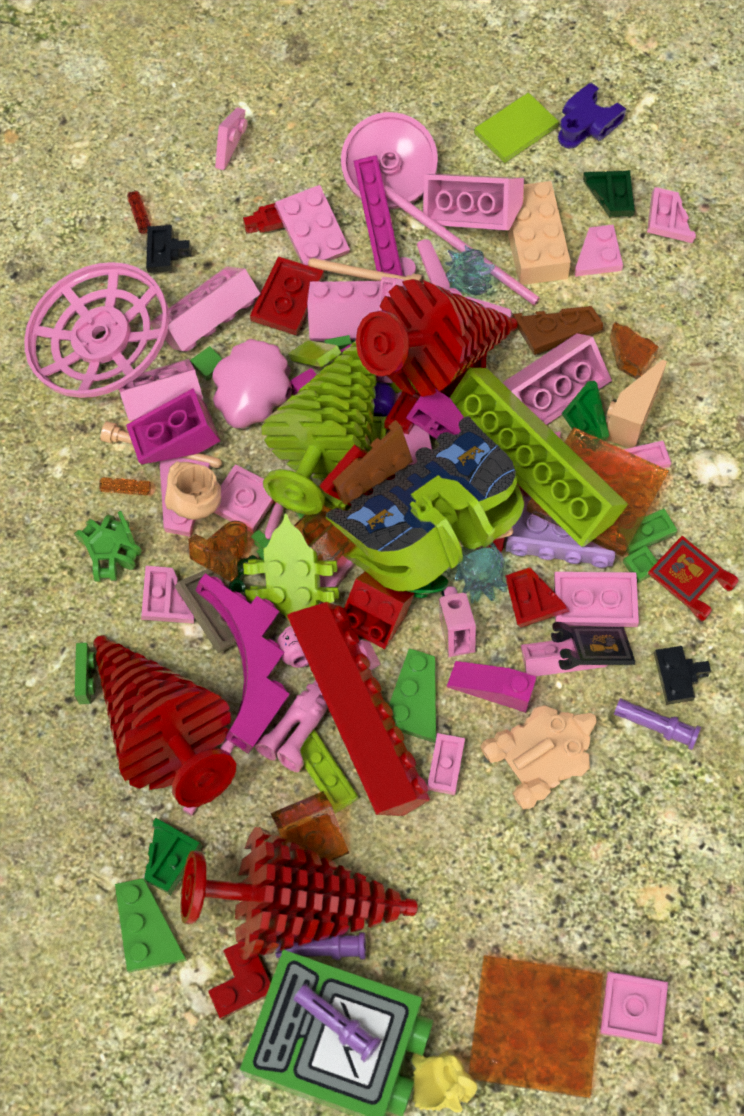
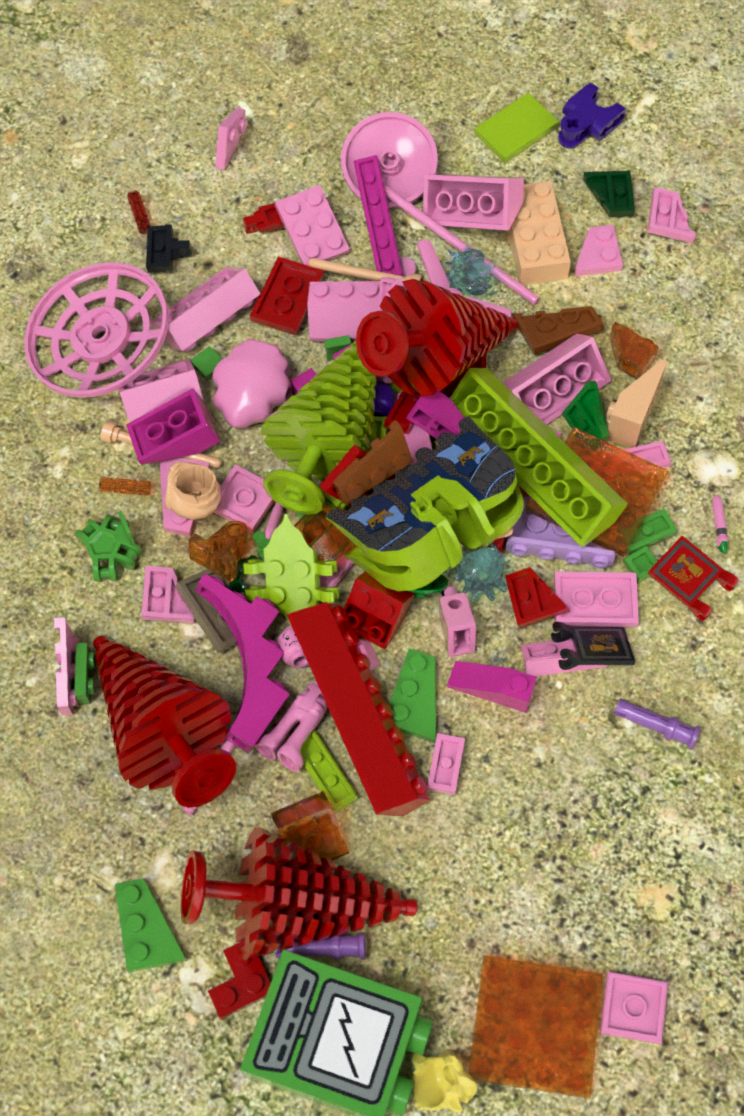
(66, 658): none -> bright pink wing
(168, 856): green wing -> none
(314, 353): lime tile -> none
(348, 1031): medium lavender pin -> none
(543, 751): light nougat shield -> none
(678, 674): black hinge -> none
(720, 524): none -> bright pink piece

